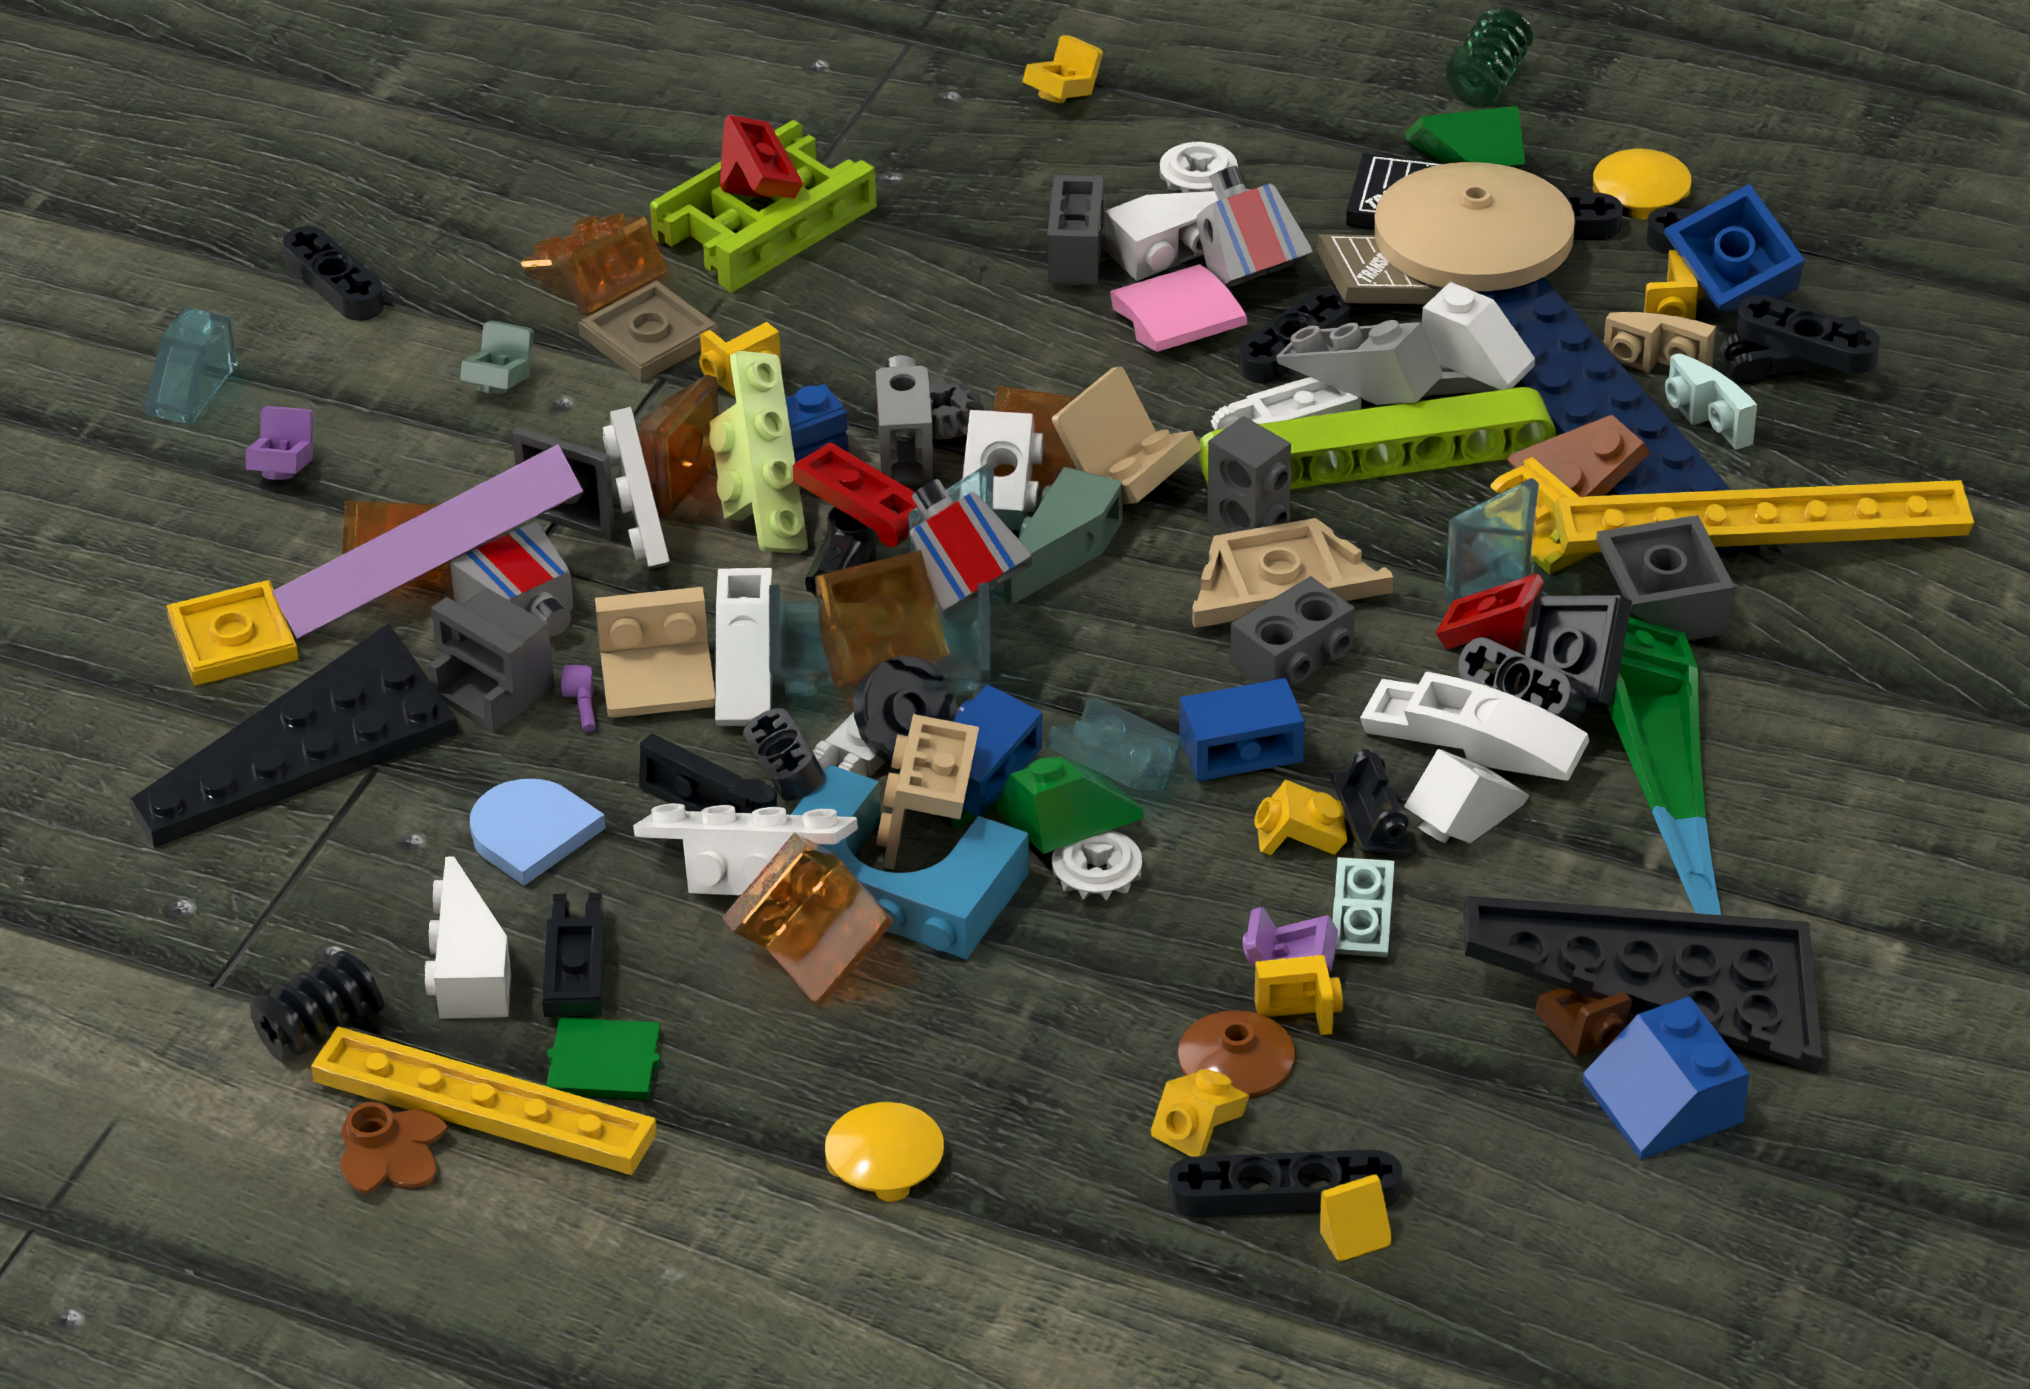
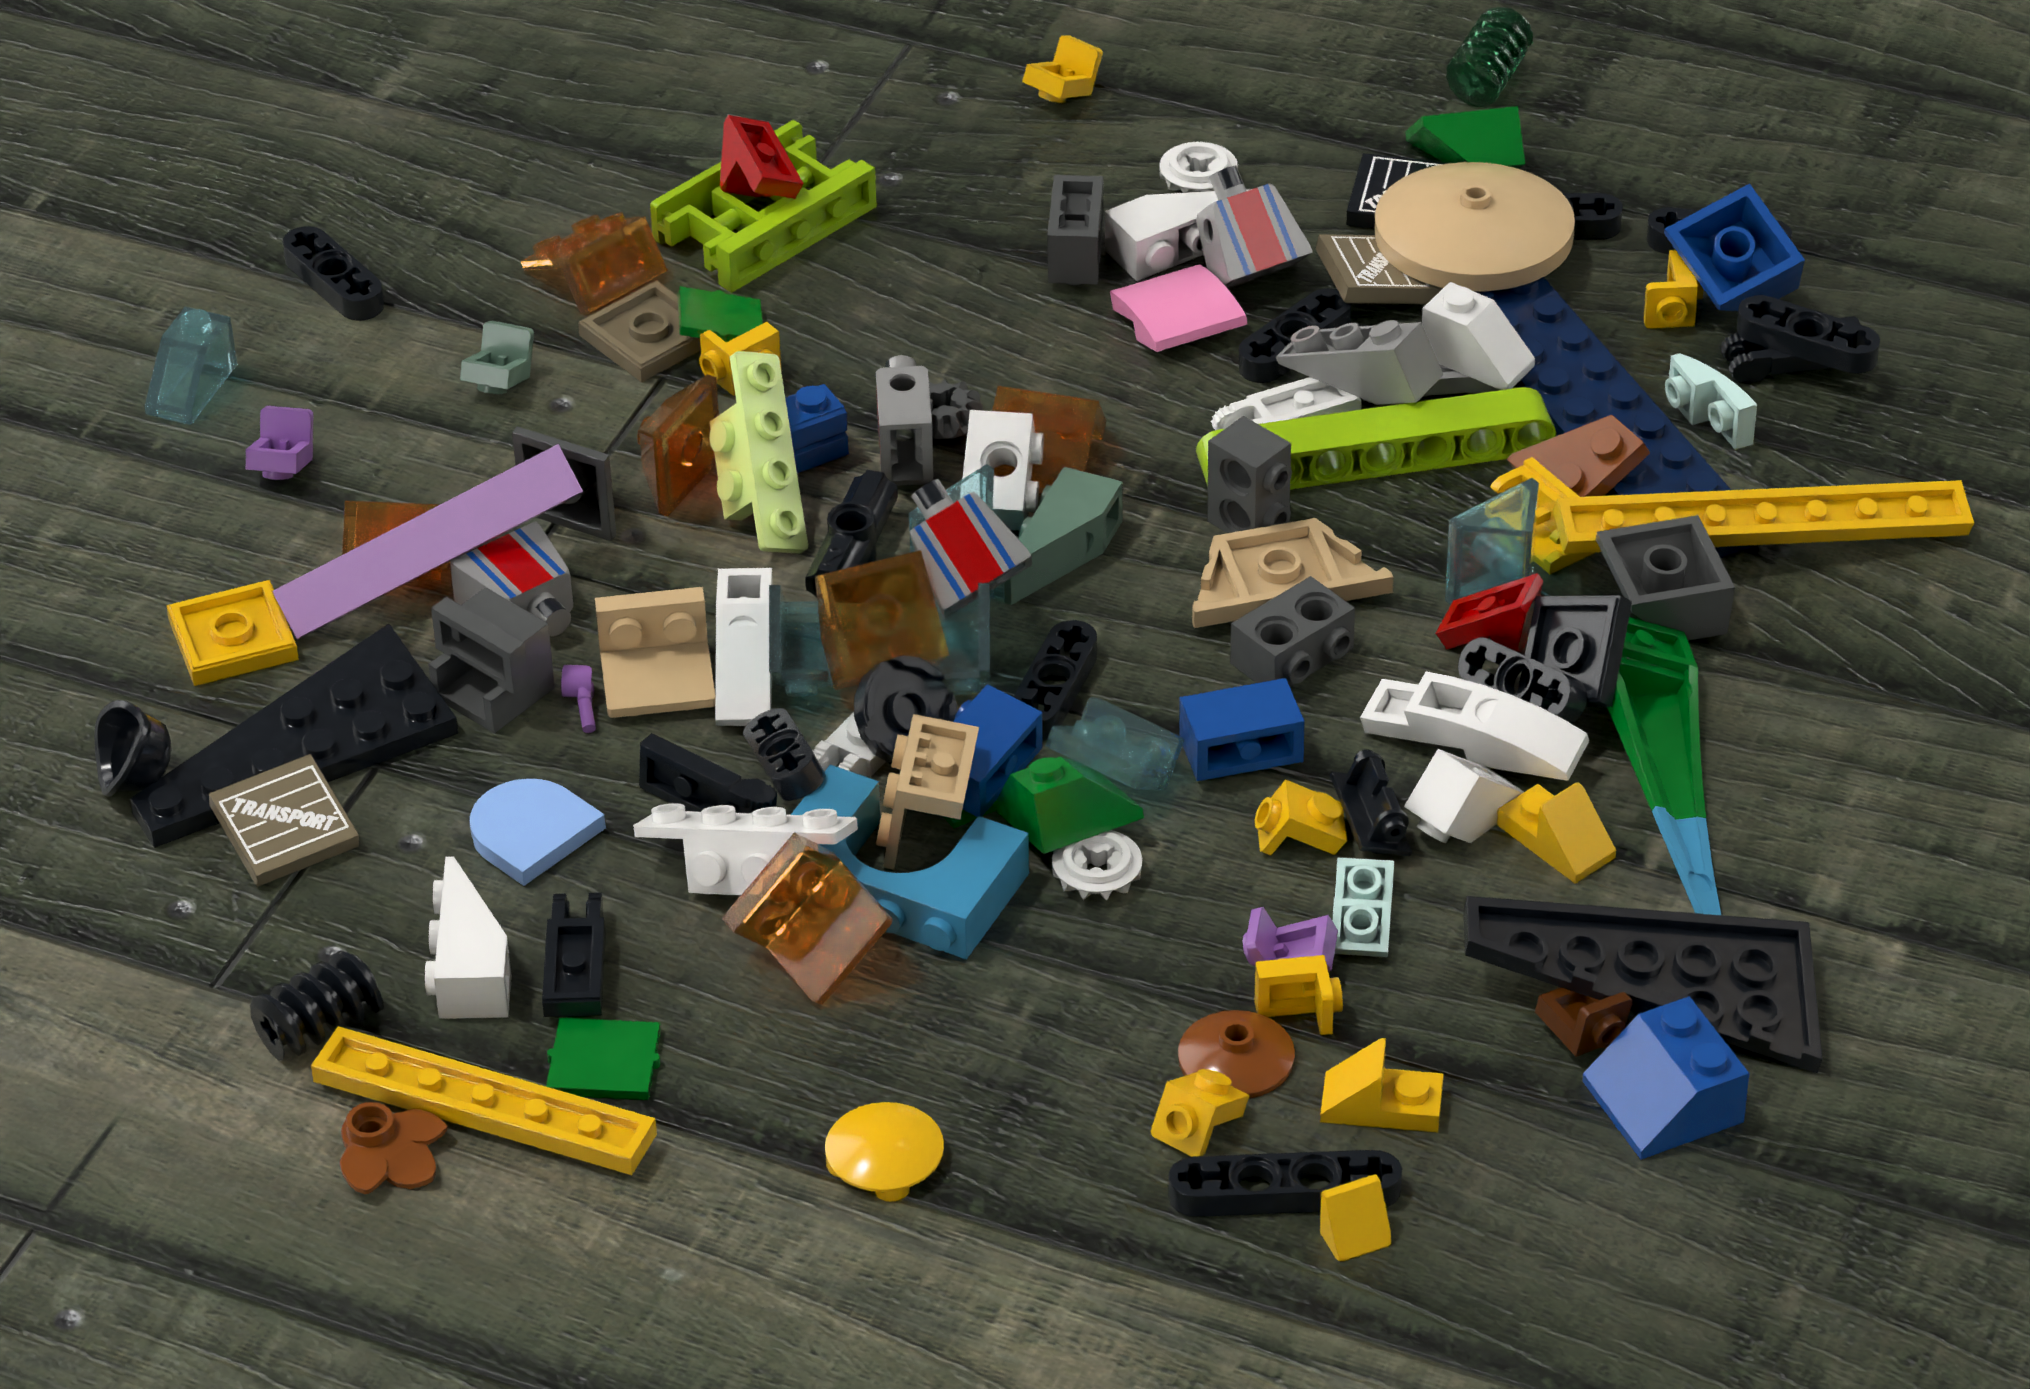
(129, 748): none -> black helmet
(283, 820): none -> dark tan tile
(634, 488): white plate -> none
(716, 311): none -> green piece
(858, 491): red plate -> none
(1052, 662): none -> black beam
(1114, 438): tan bracket -> none
(1369, 1095): none -> yellow slope
(1559, 829): none -> yellow slope
(1642, 180): yellow dish -> none
(1650, 338): tan slope -> none

